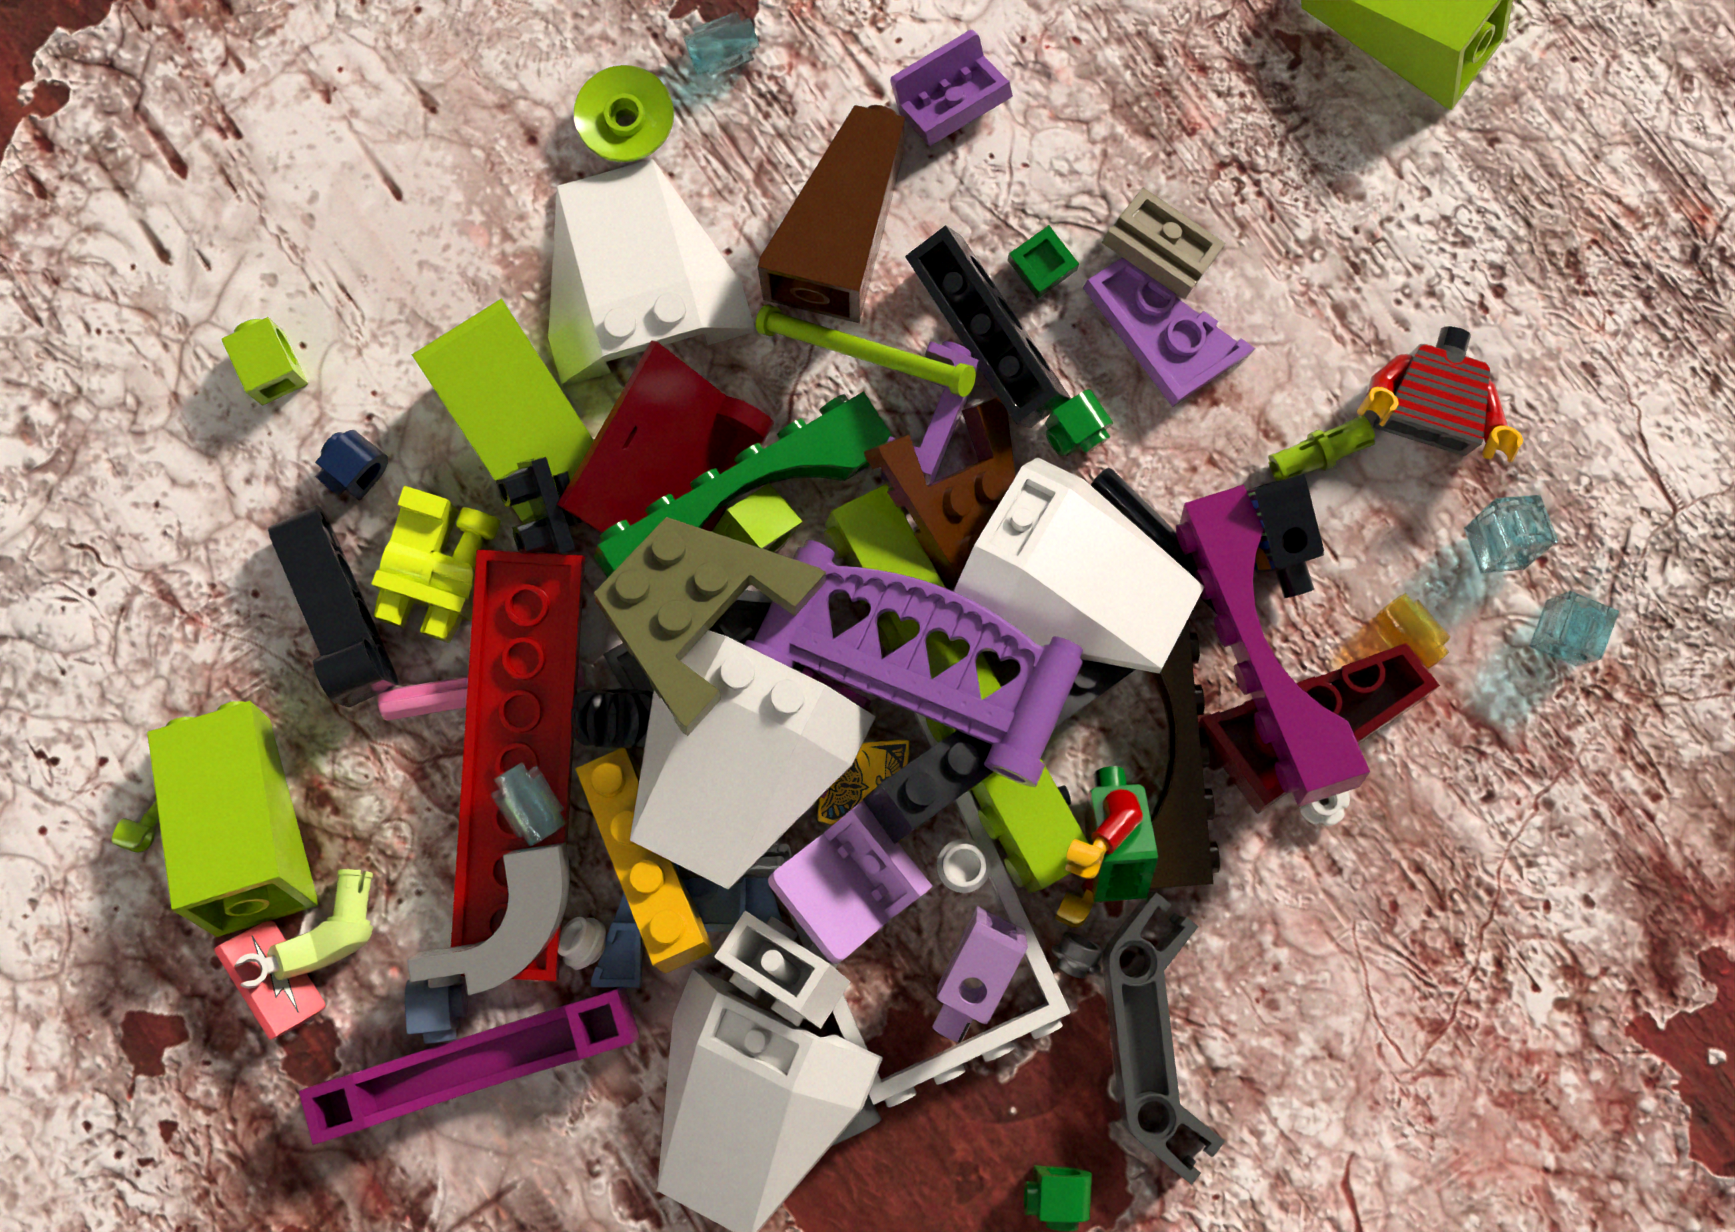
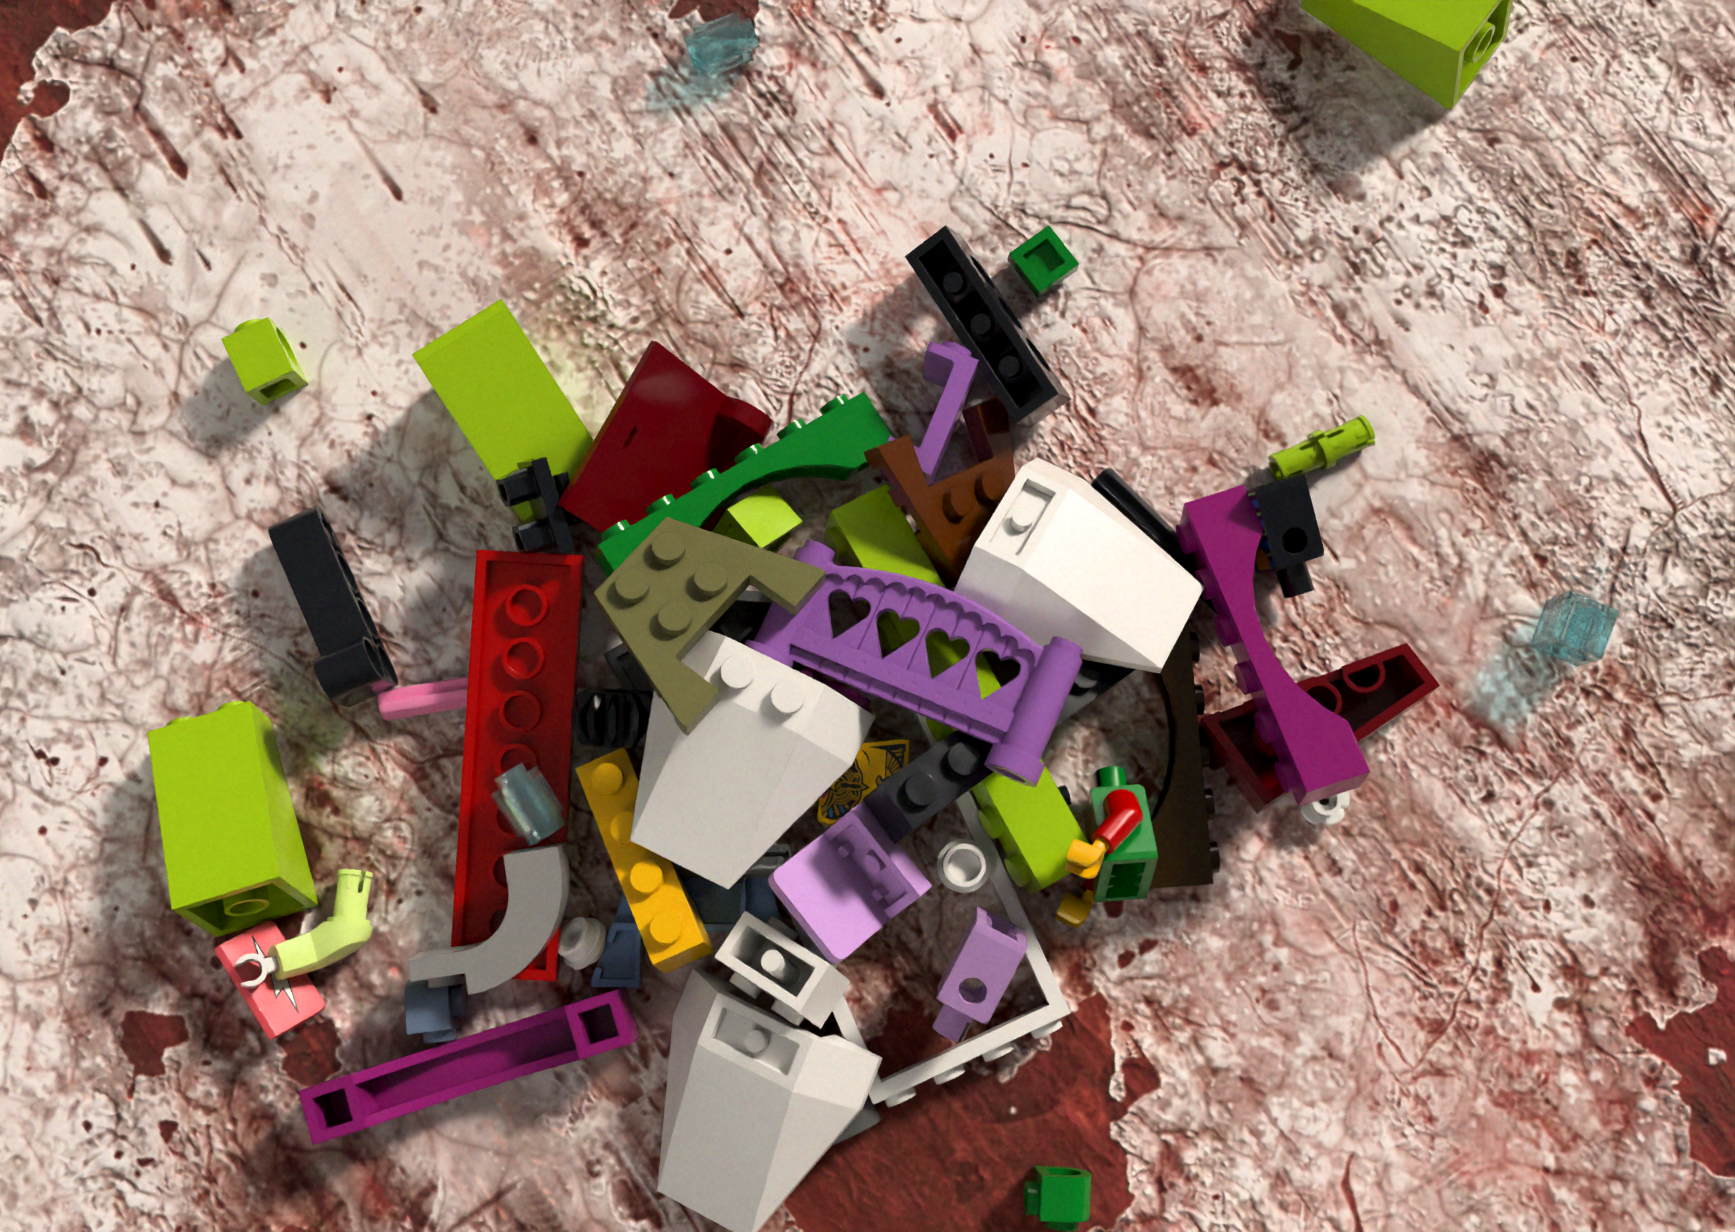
(134, 835): lime hand -> none
(350, 464): dark blue plate -> none
(420, 573): neon yellow hips -> none
(619, 93): lime dish -> none
(634, 272): white wedge -> none
(835, 227): reddish brown slope -> none
(949, 88): medium lavender bracket -> none
(958, 378): lime bar -> none
(1077, 955): flat silver plate -> none
(1078, 425): green plate -> none
(1144, 1036): dark grey piece -> none
(1162, 332): medium lavender wing -> none
(1163, 243): dark tan plate -> none
(1413, 624): clear yellow brick -> none
(1441, 399): torso -> none
(1510, 533): clear light blue brick -> none

